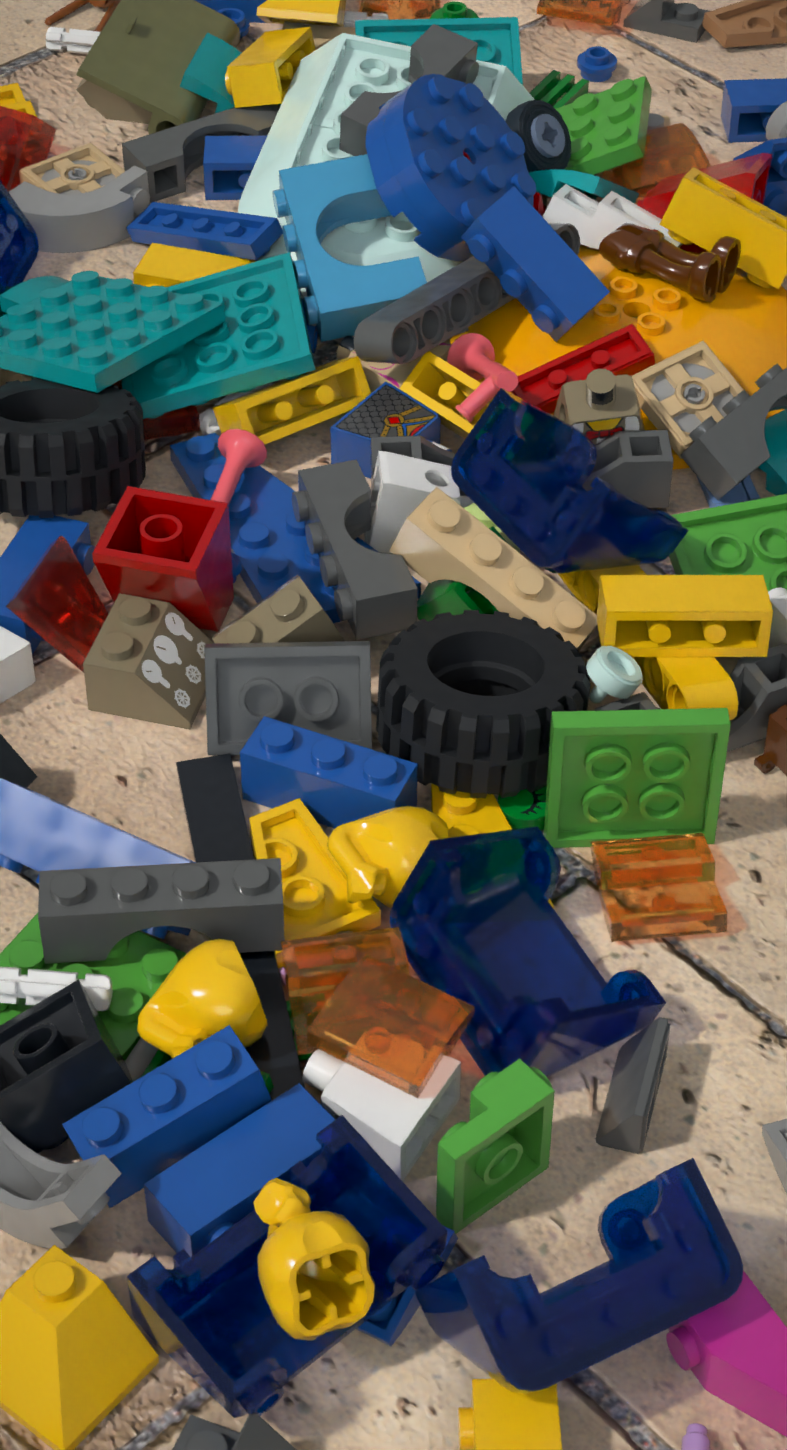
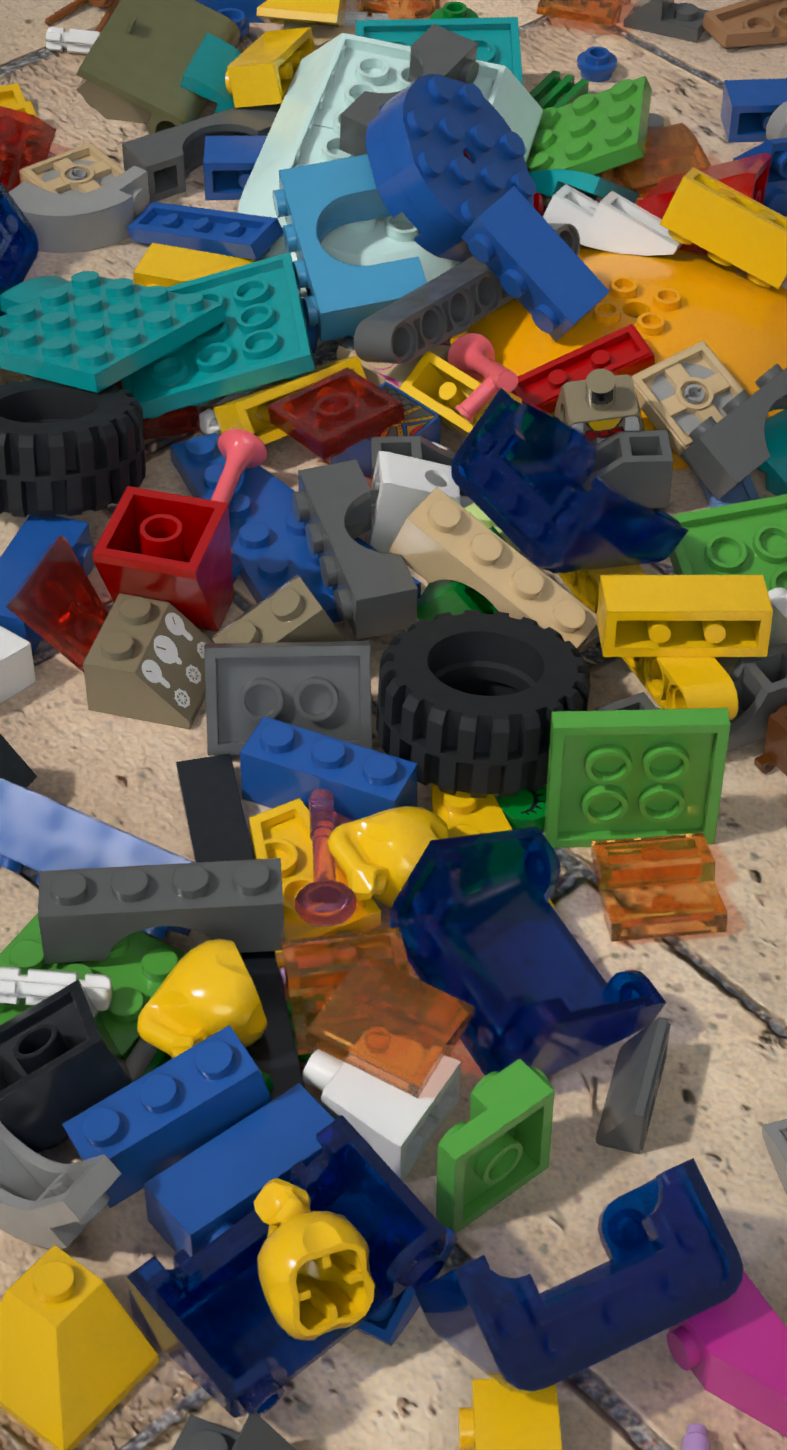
(325, 899): none -> clear pink piece
(336, 413): none -> clear red plate
(543, 134): black wheel -> none
(613, 674): light aqua tile -> none
(647, 251): reddish brown piece -> none

